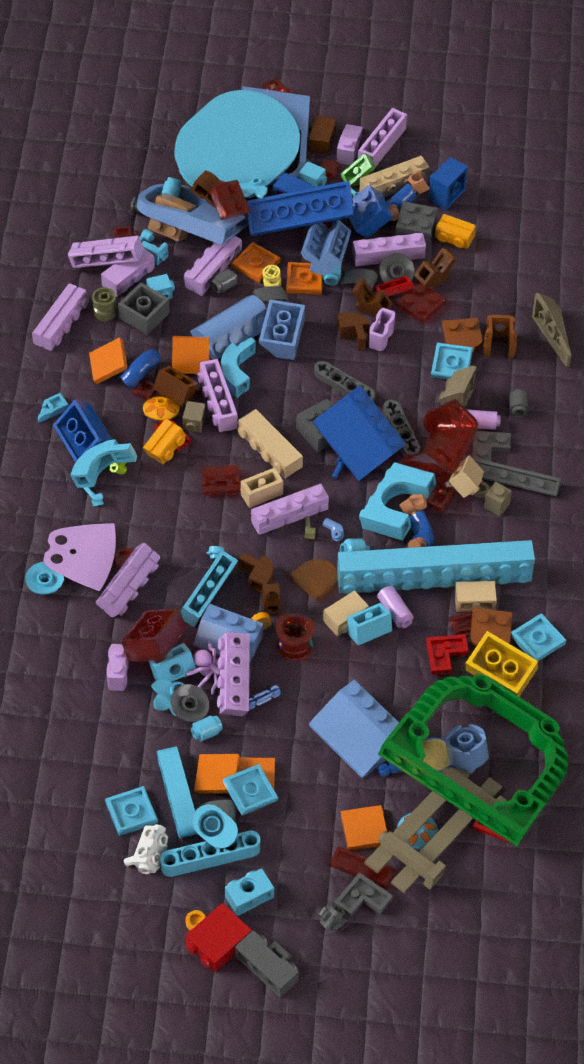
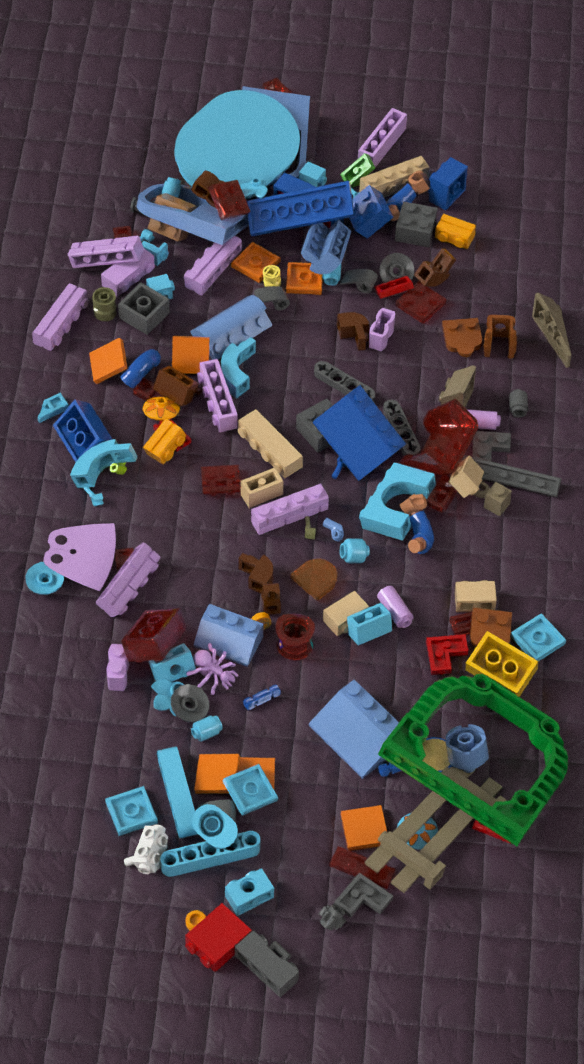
(194, 416): dark tan brick -> none
(208, 588): medium azure brick -> none
(214, 551): medium azure plate -> none
(224, 281): dark grey brick -> none
(233, 674): lavender brick -> none
(282, 328): medium blue slope -> none
(321, 134): reddish brown brick -> none
(331, 167): clear red tile -> none
(349, 144): lavender slope -> none
(369, 301): reddish brown brick -> none
(375, 250): lavender brick -> none
(435, 566): medium azure brick -> none
(450, 359): medium azure plate -> none

